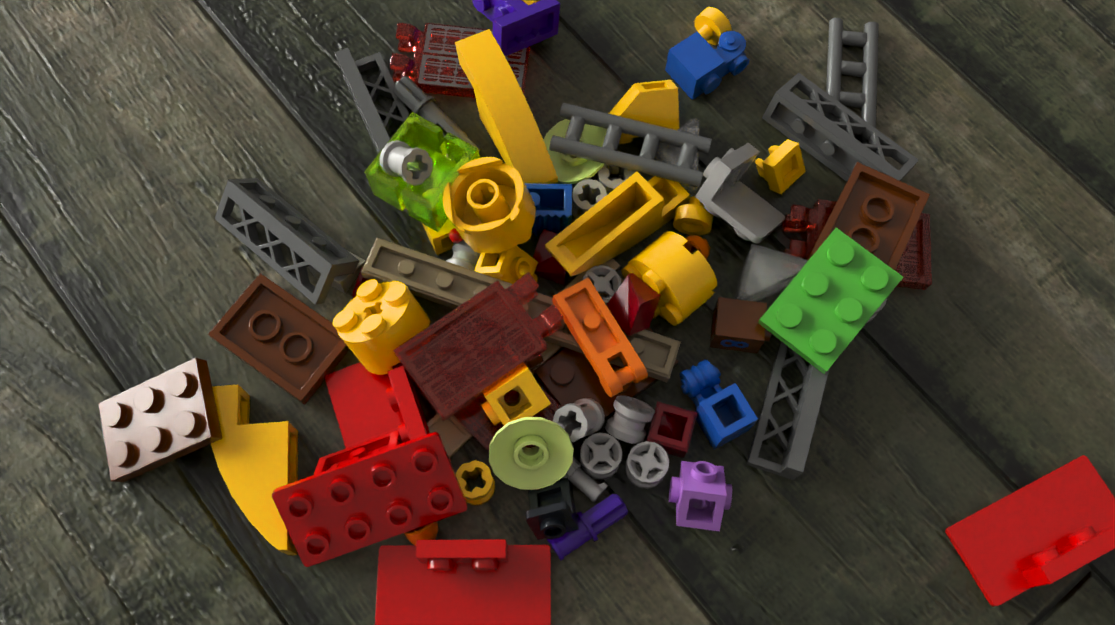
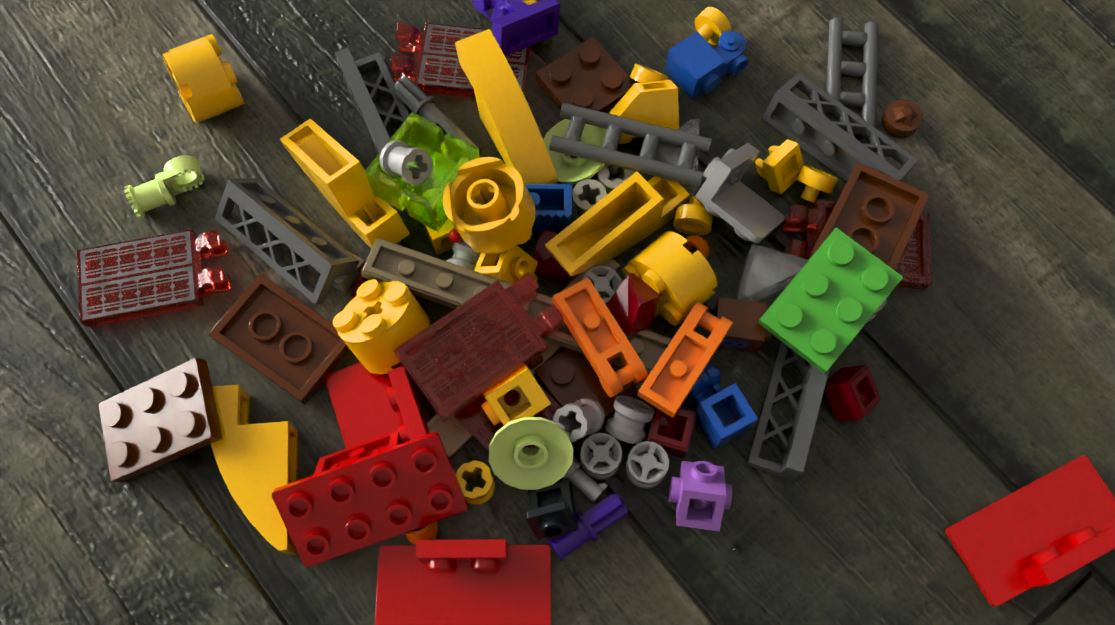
(148, 276): none -> clear red tile
(165, 185): none -> yellowish green connector
(203, 79): none -> yellow brick
(343, 184): none -> yellow slope
(585, 78): none -> reddish brown plate
(644, 74): none -> yellow tile
(684, 360): none -> orange plate
(815, 181): none -> yellow tile
(852, 393): none -> dark red slope
(902, 118): none -> reddish brown tile

